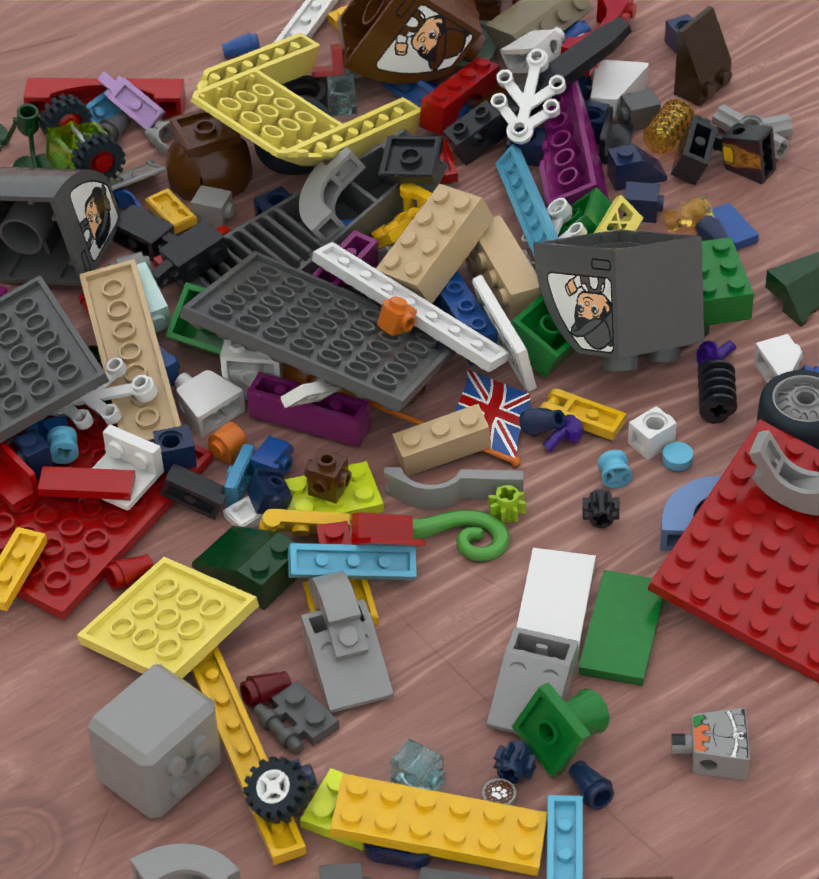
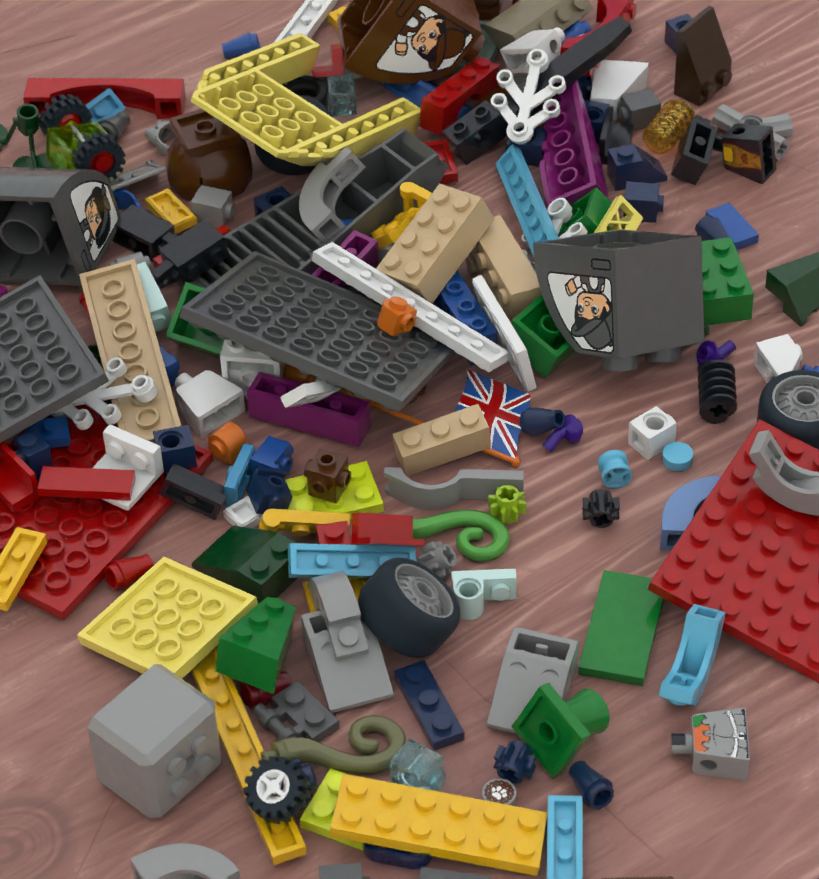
(63, 444): medium azure wheel -> none
(131, 101): lavender hinge -> none
(258, 644): none -> green wedge
(320, 754): none -> olive plant
(409, 607): none -> black wheel
(410, 159): black plate -> none
(429, 705): none -> dark blue plate
(438, 558): none -> light grey gear
(477, 586): none -> light aqua plate
(557, 593): white tile -> none
(594, 416): yellow plate -> none
(690, 213): clear yellow plate -> none
(694, 657): none -> medium azure arch

